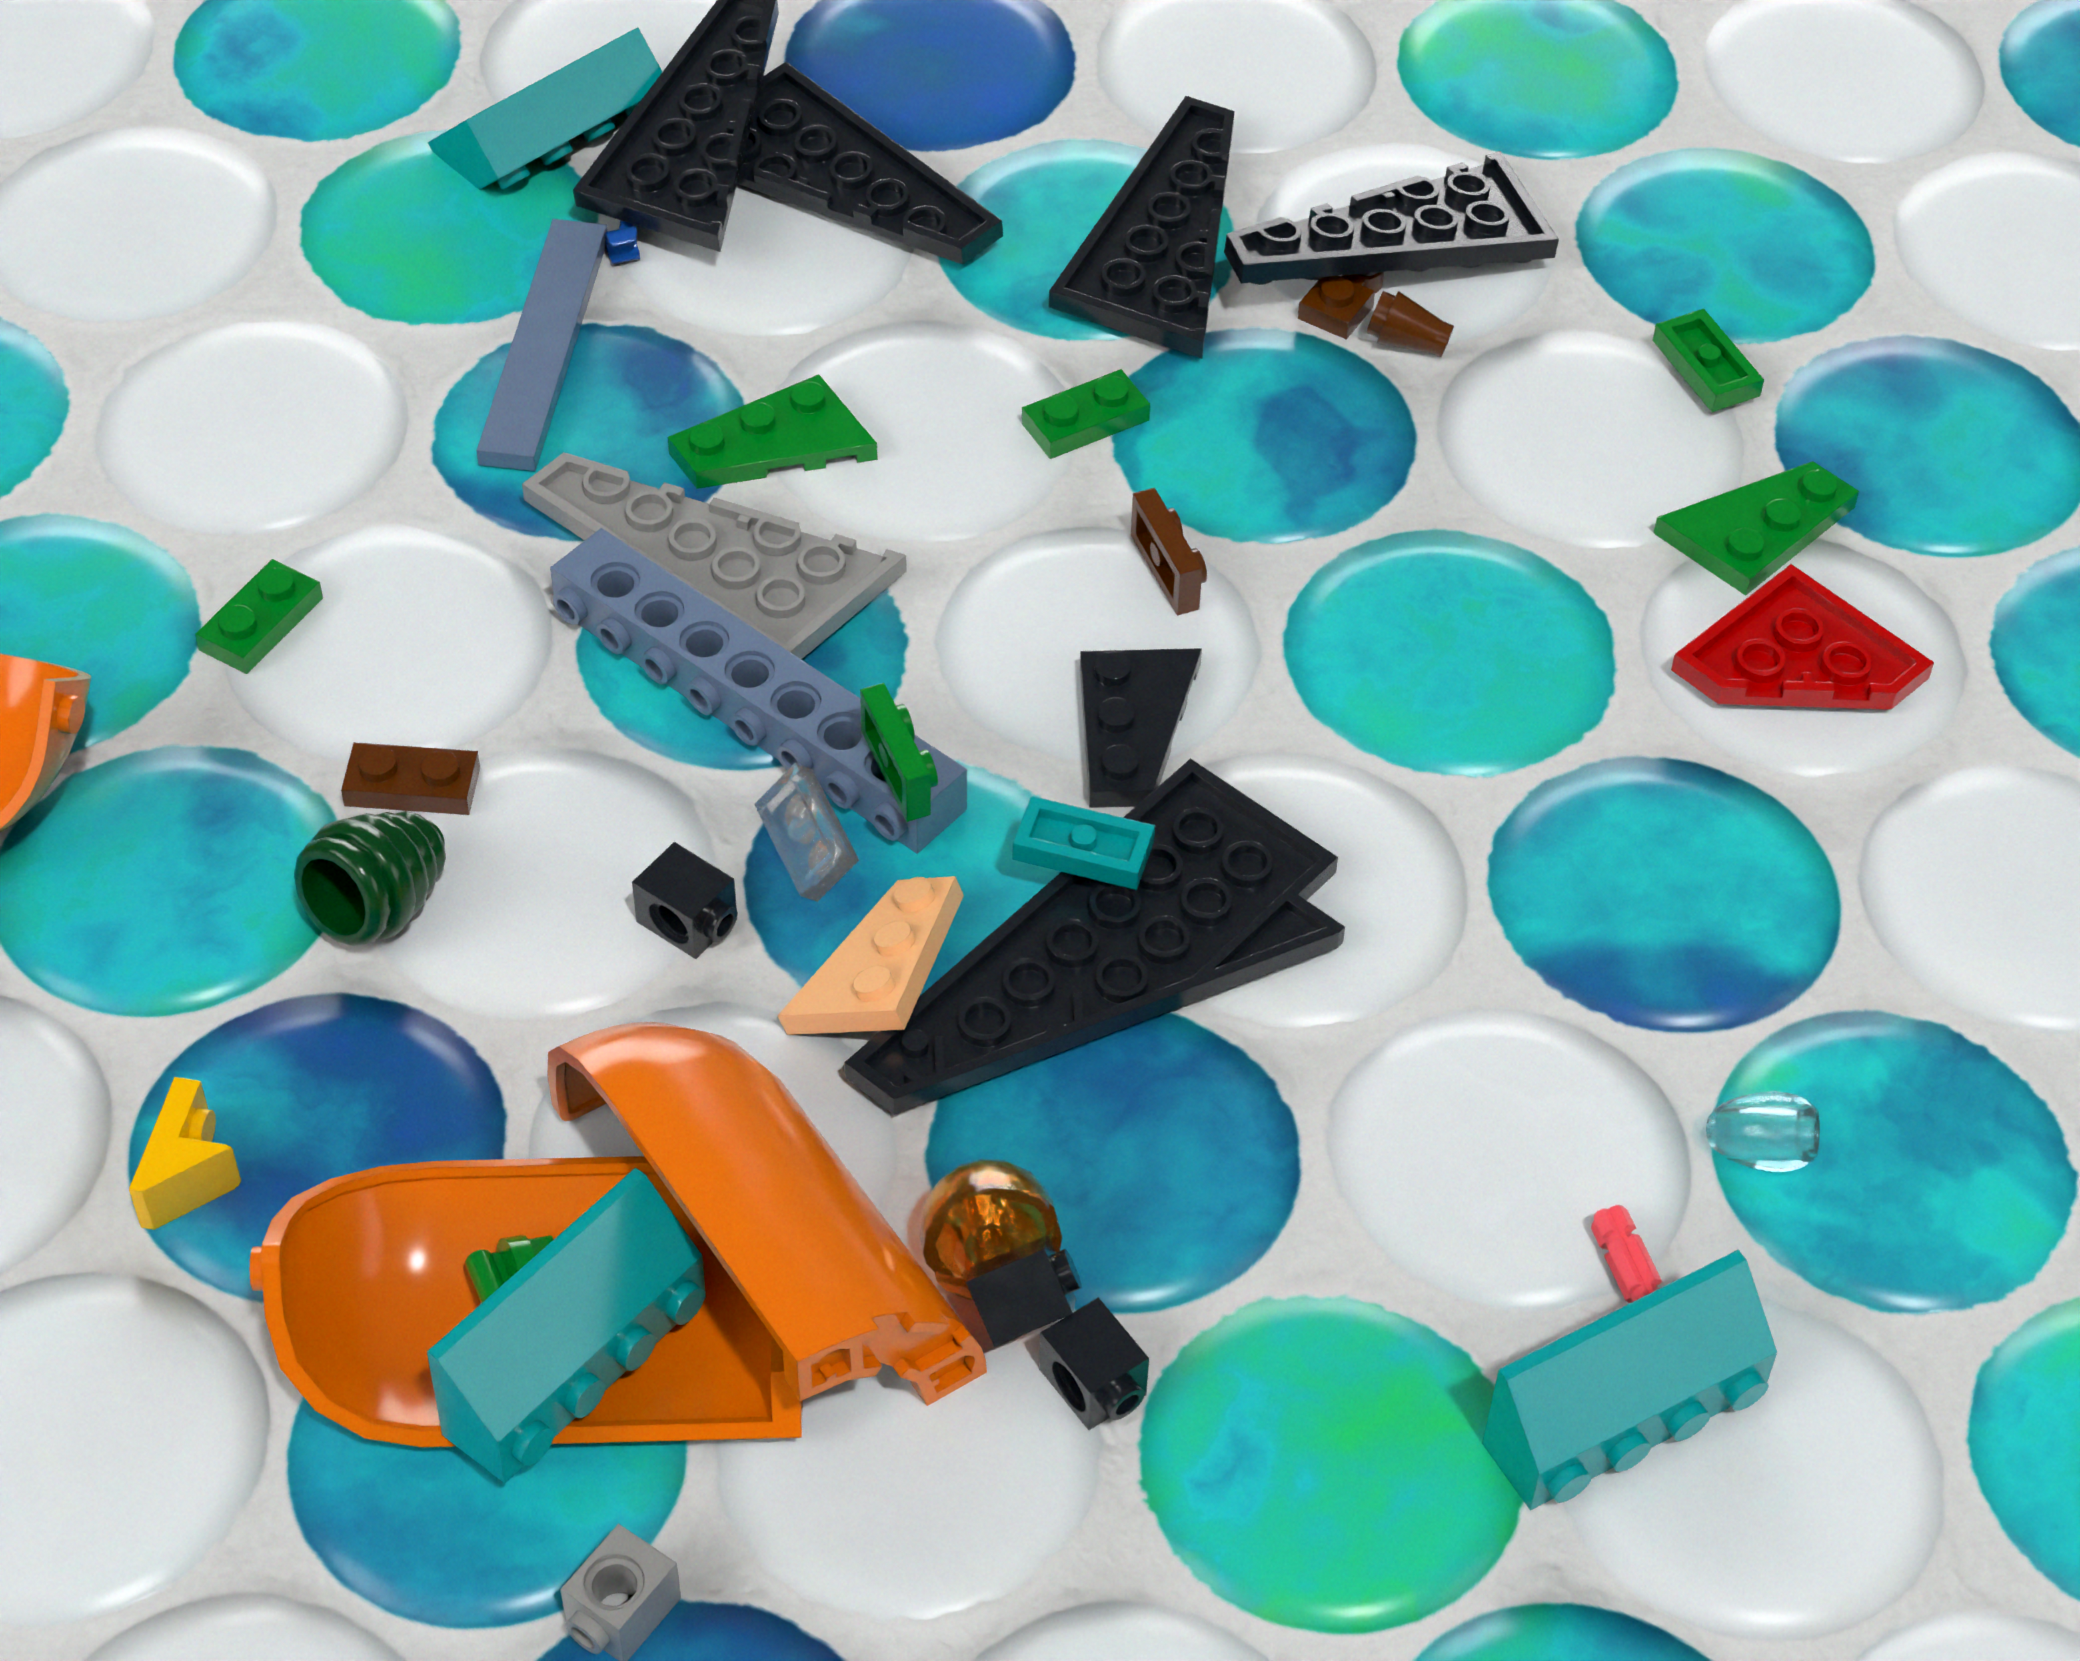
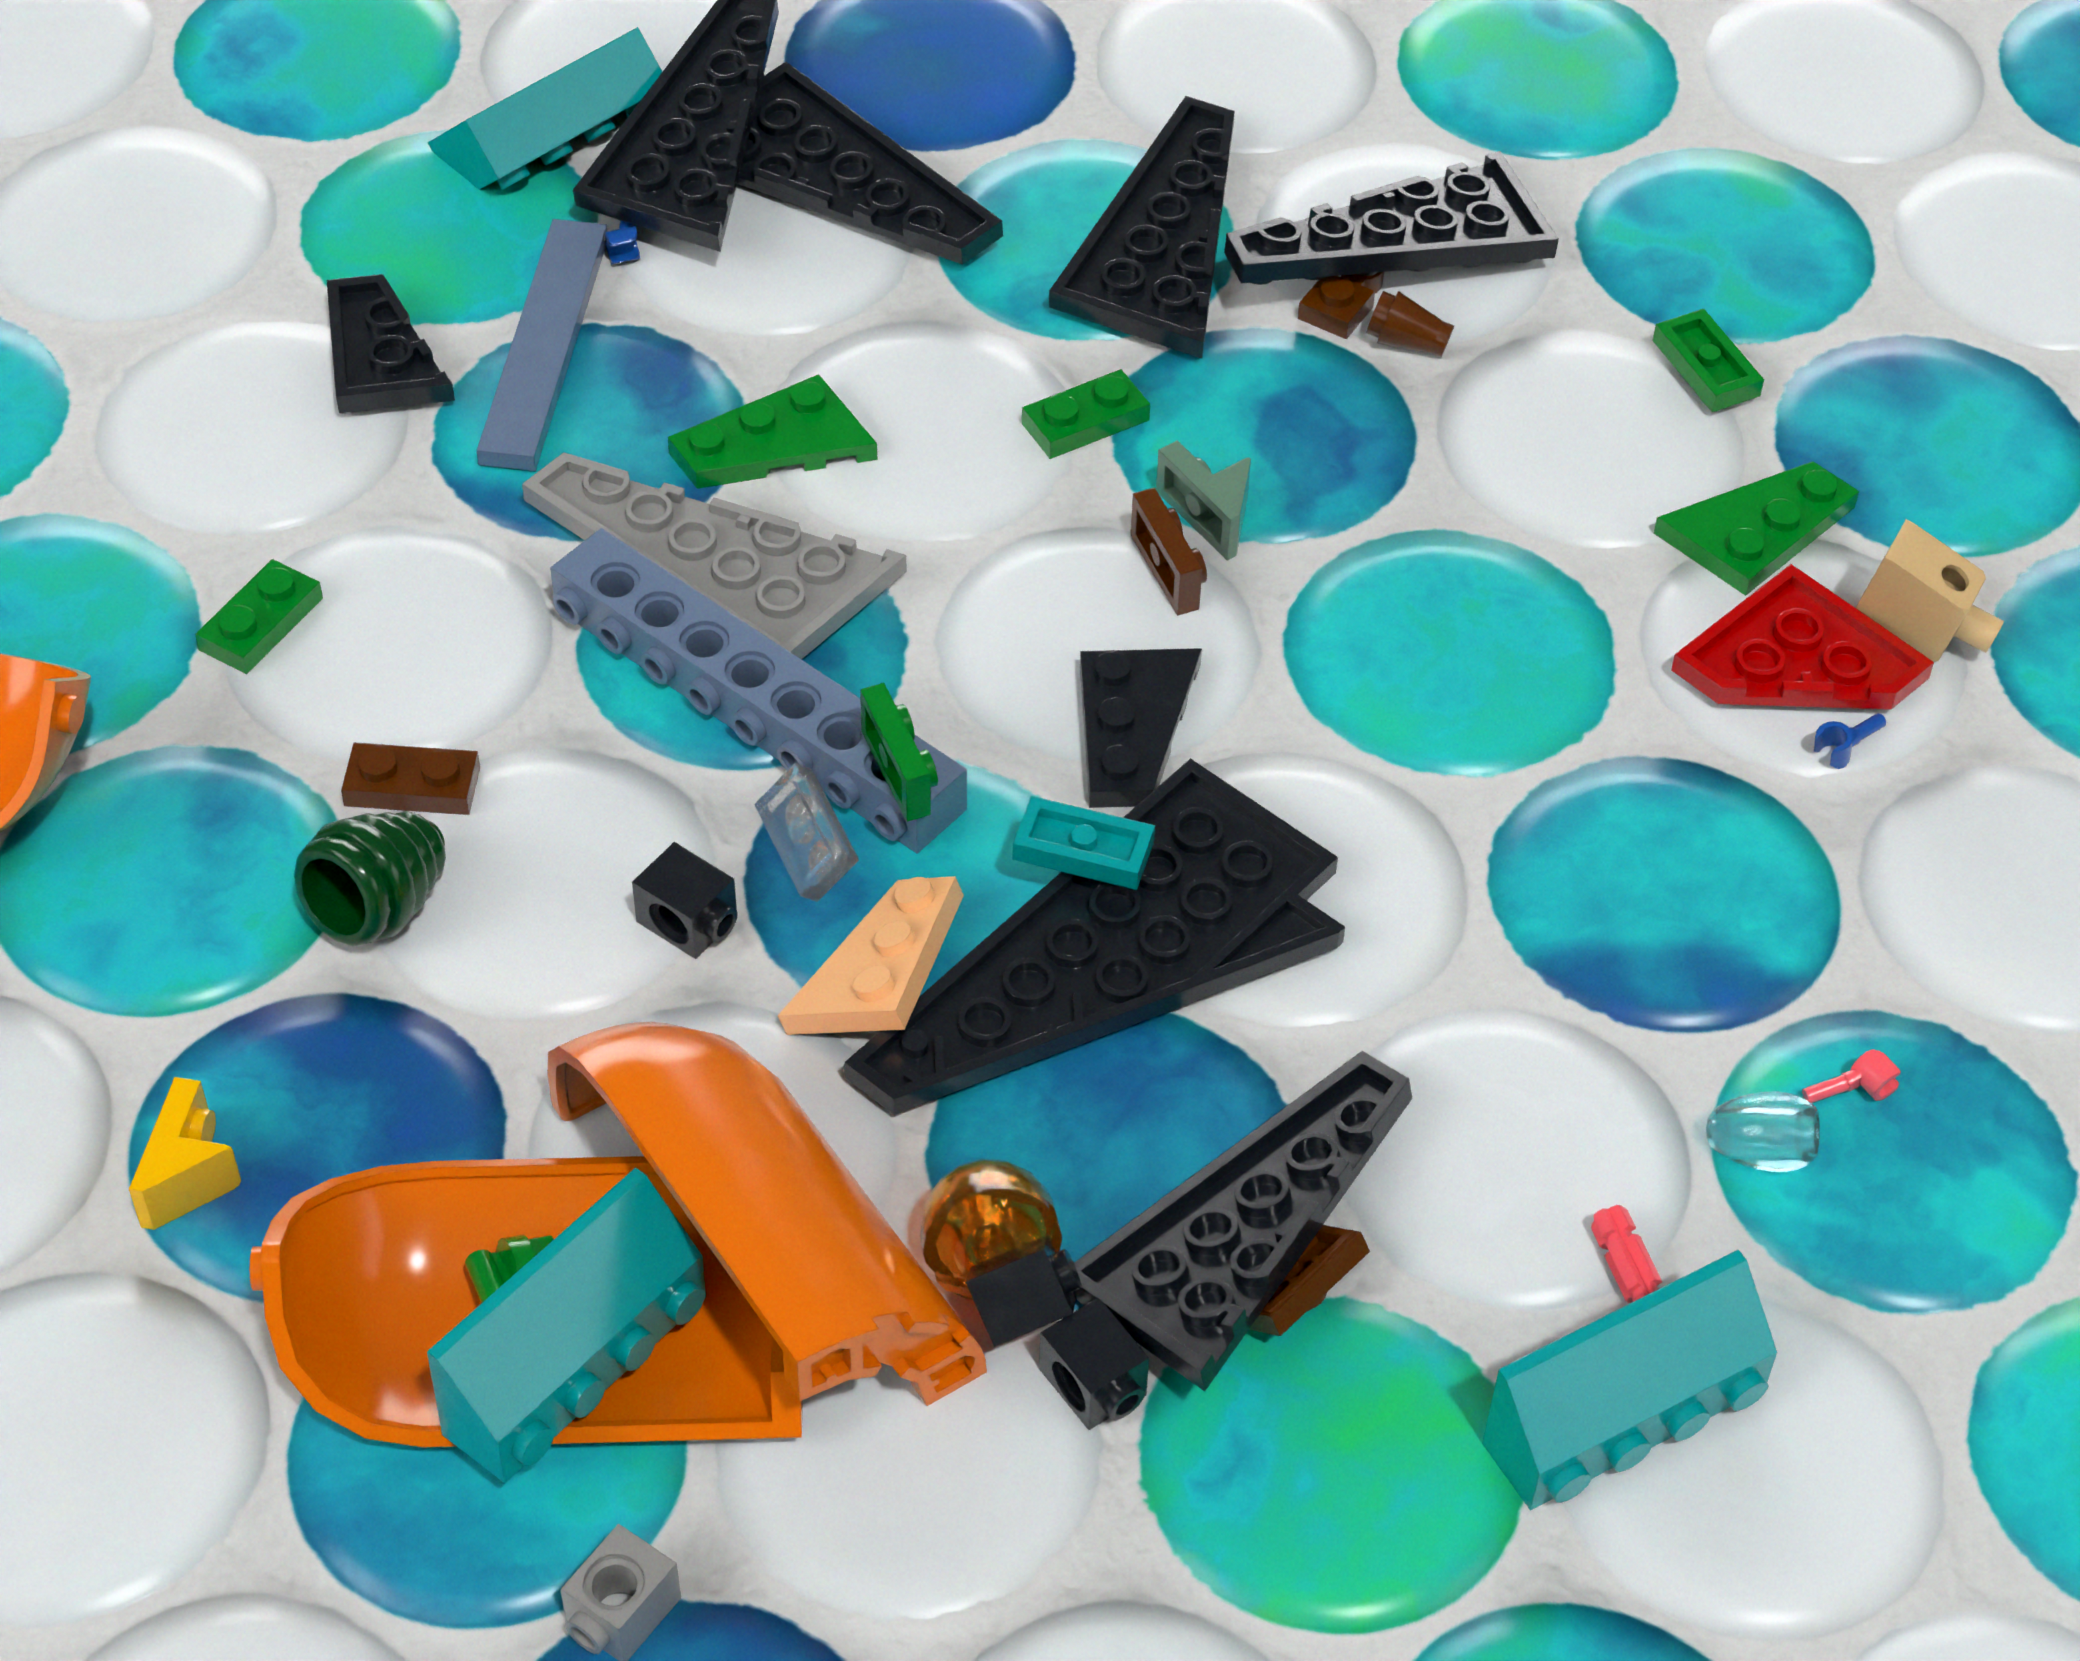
(377, 351): none -> black wing
(1205, 500): none -> sand green slope
(1222, 1242): none -> black wing
(1318, 1269): none -> reddish brown plate
(1843, 737): none -> blue hand
(1871, 1071): none -> coral hand
(1928, 595): none -> tan torso

